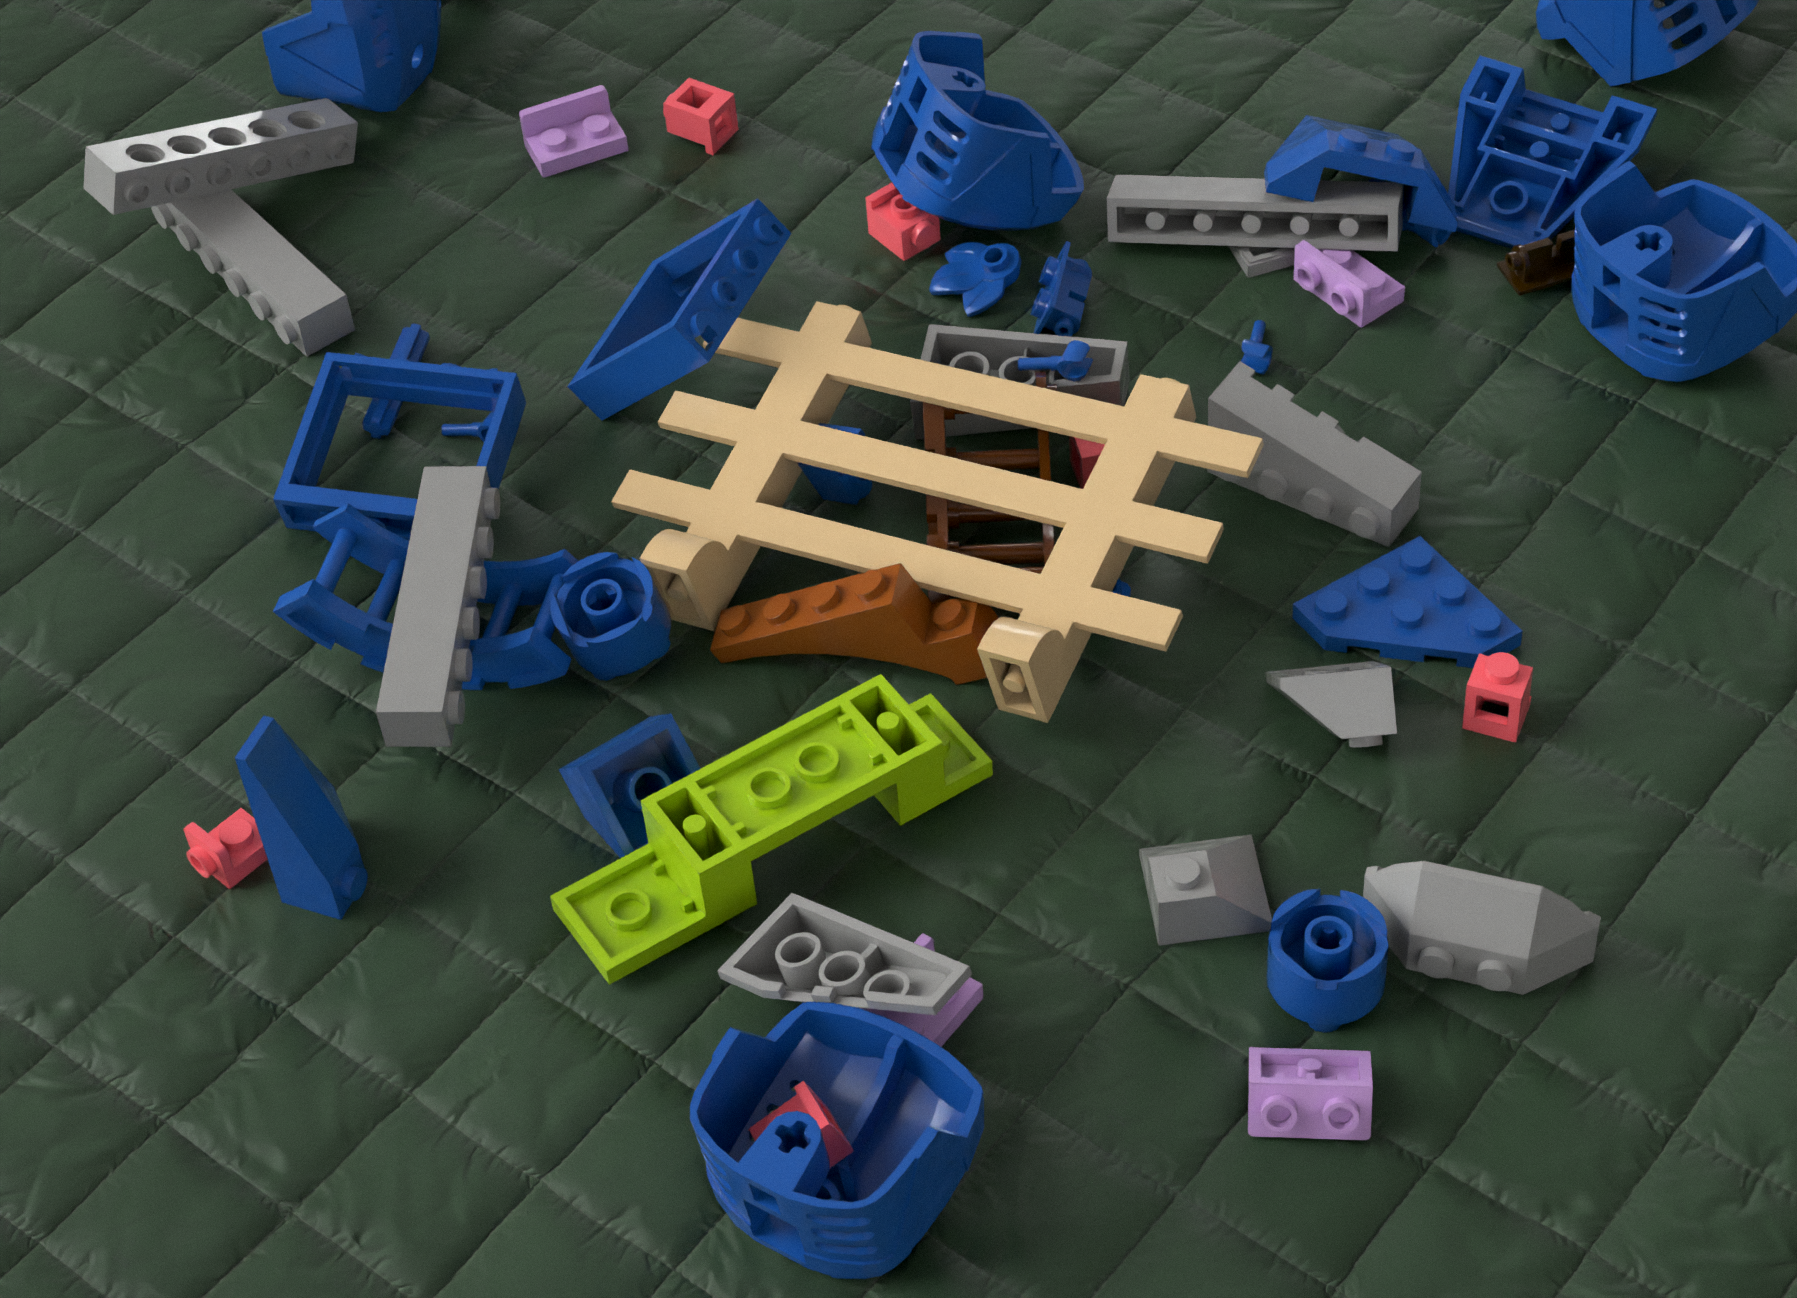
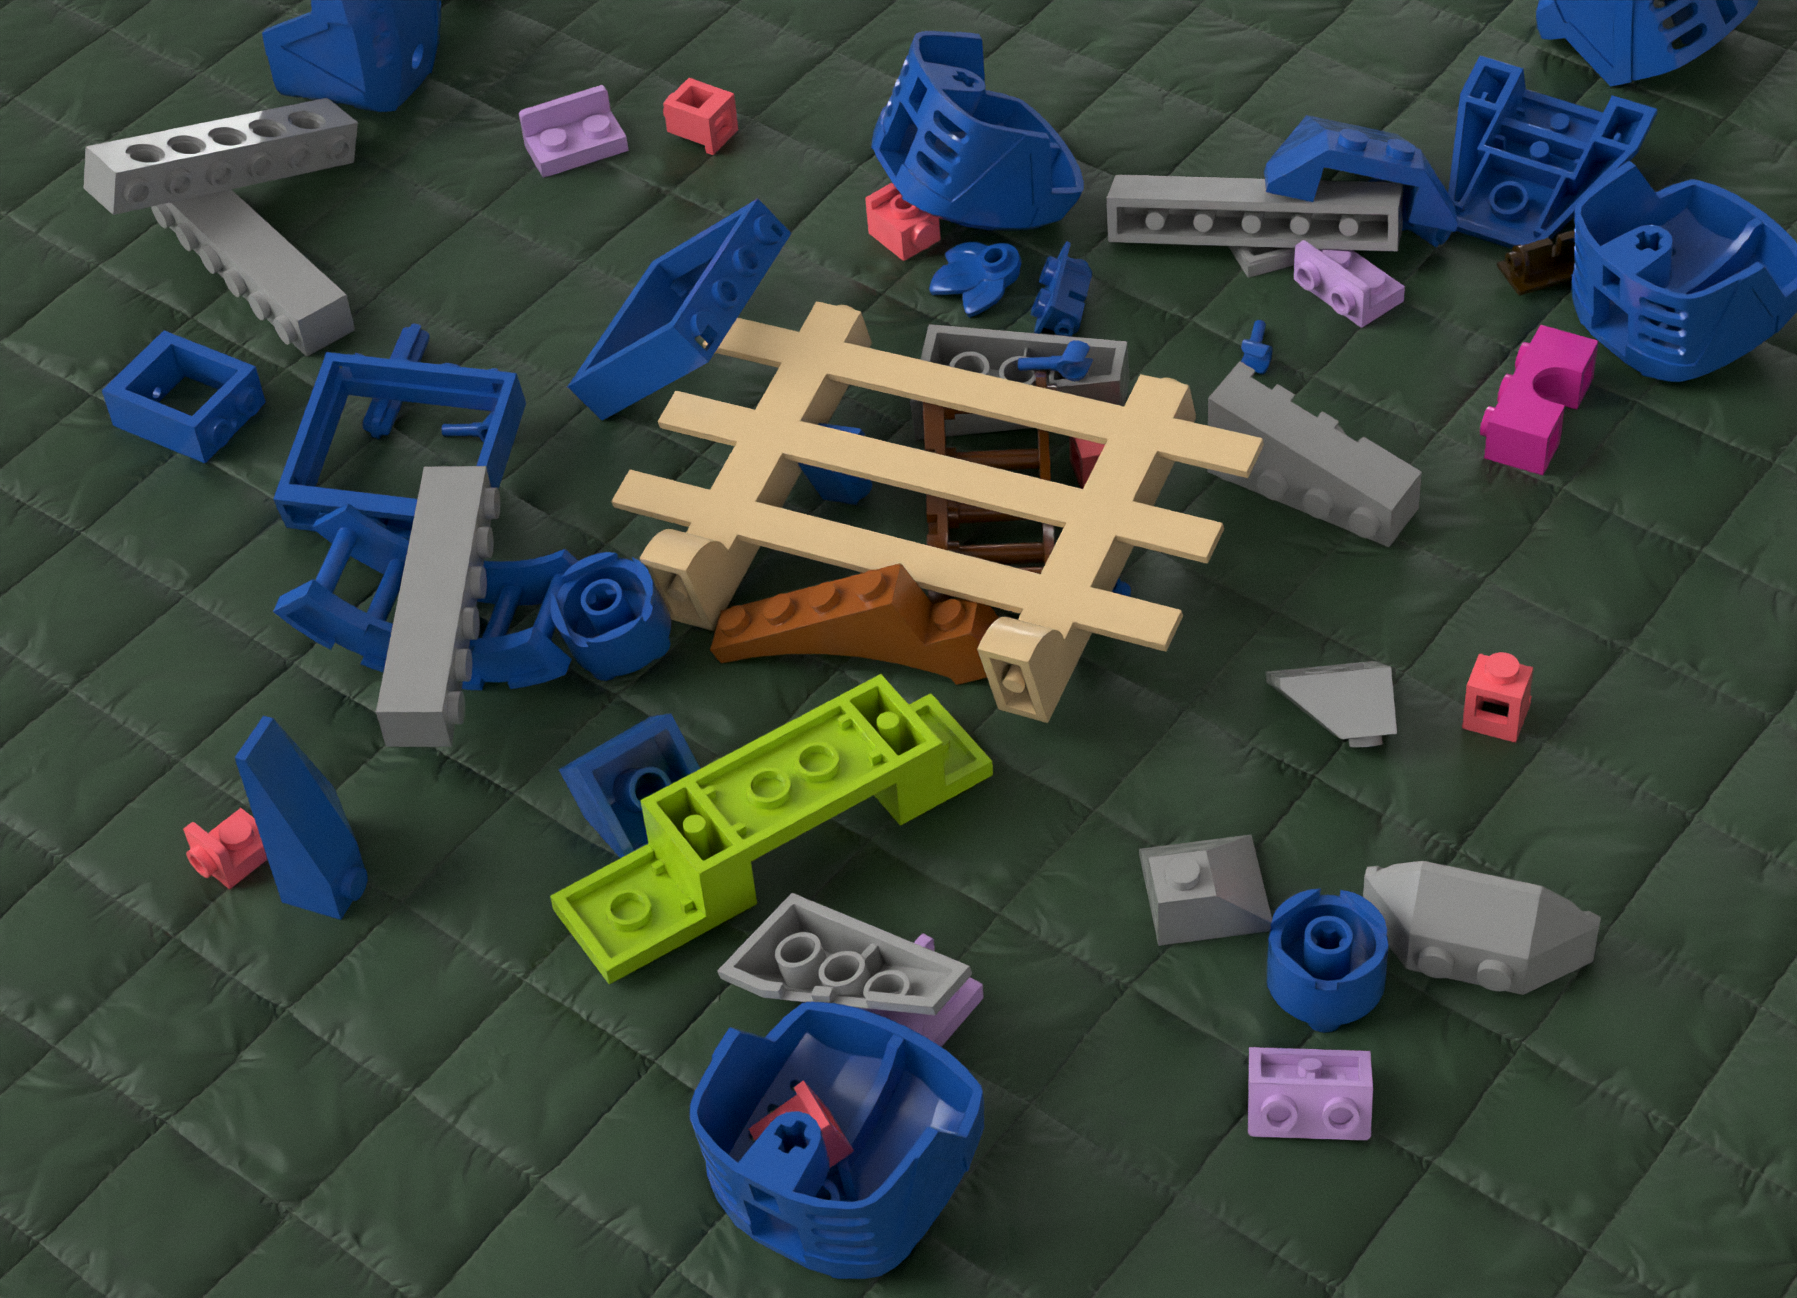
(144, 382): none -> blue window
(1407, 609): blue plate -> none
(1531, 402): none -> dark pink arch

